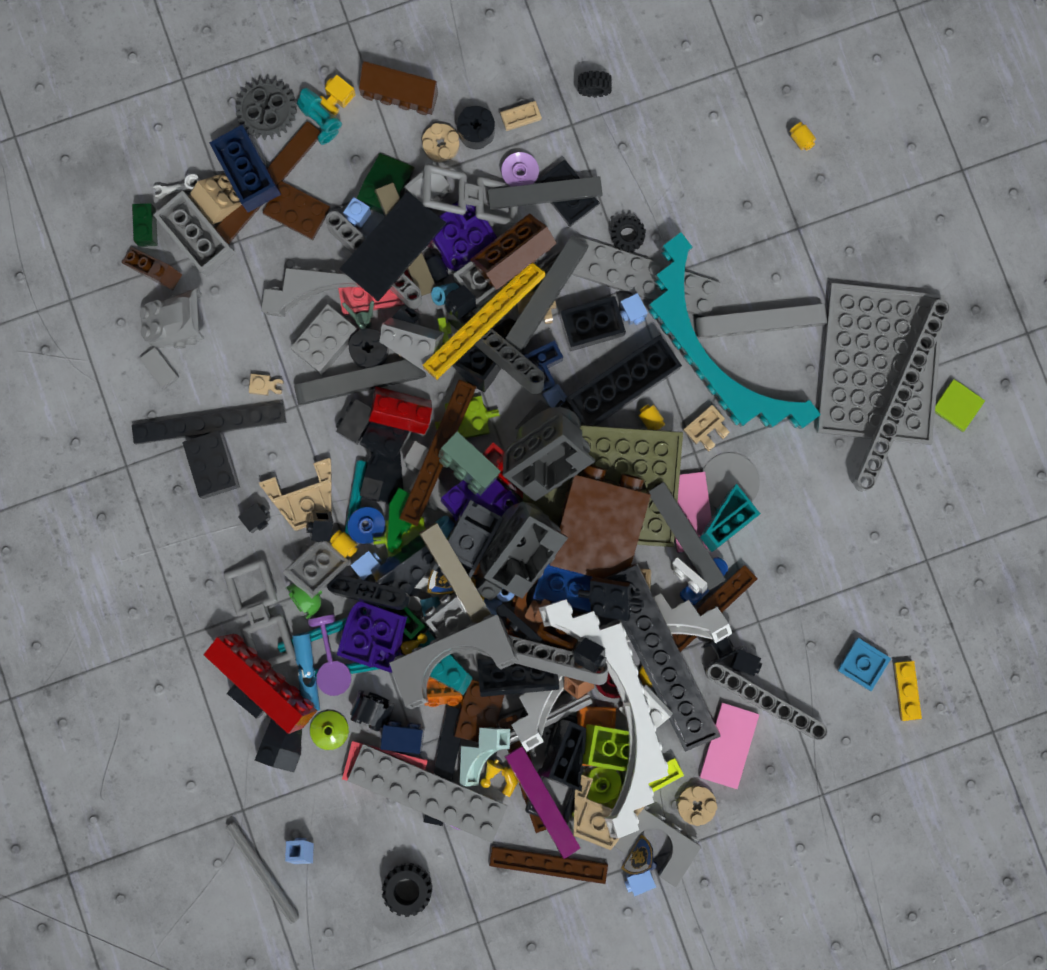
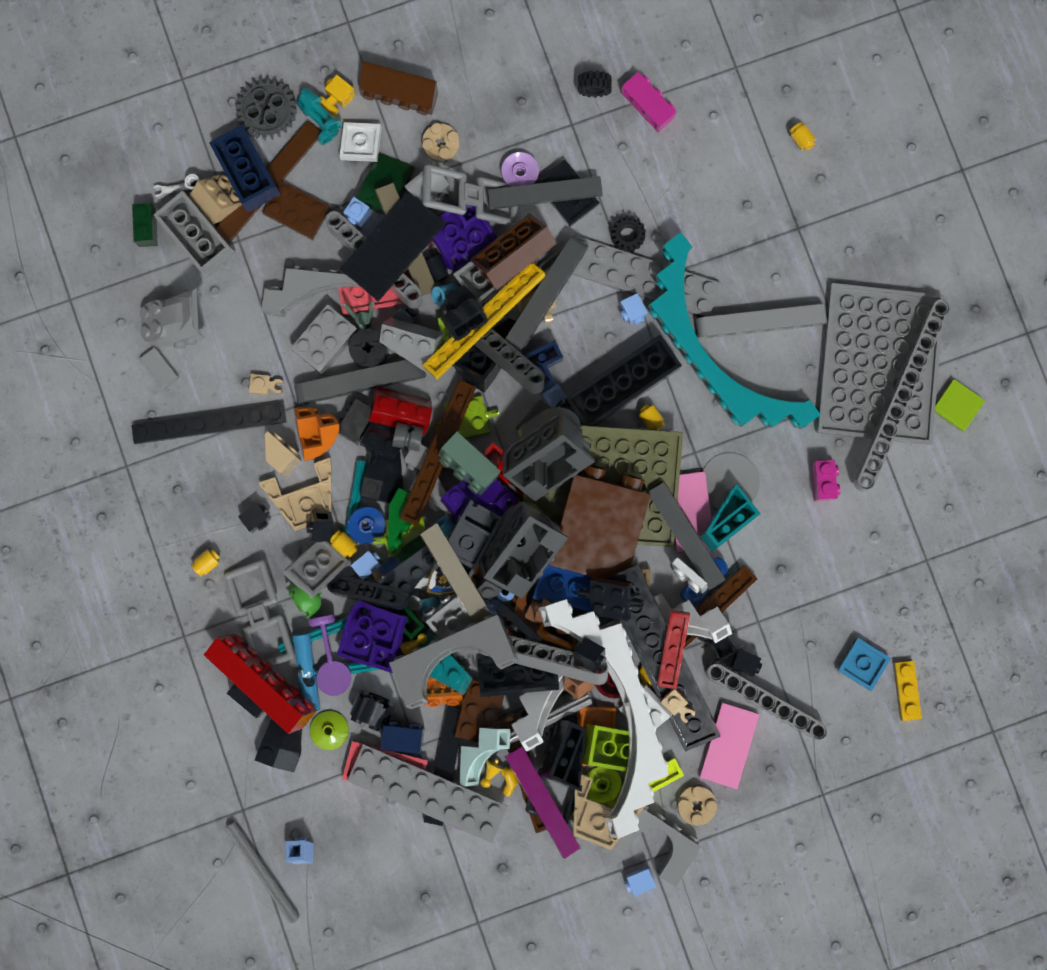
(152, 268): reddish brown slope -> none
(205, 562): none -> yellow brick
(211, 464): black brick -> none
(278, 456): none -> tan slope
(315, 431): none -> orange brick
(360, 142): none -> white plate
(402, 906): black tyre -> none
(407, 436): none -> dark grey wheel
(464, 319): none -> black brick
(473, 117): black brick -> none
(520, 116): tan plate -> none
(548, 864): reddish brown tile -> none
(592, 323): black brick -> none
(640, 858): shield -> none
(648, 101): none -> dark pink brick
(673, 649): none -> red tile
(675, 703): none -> tan plate
(704, 424): tan plate -> none
(825, 480): none -> dark pink brick

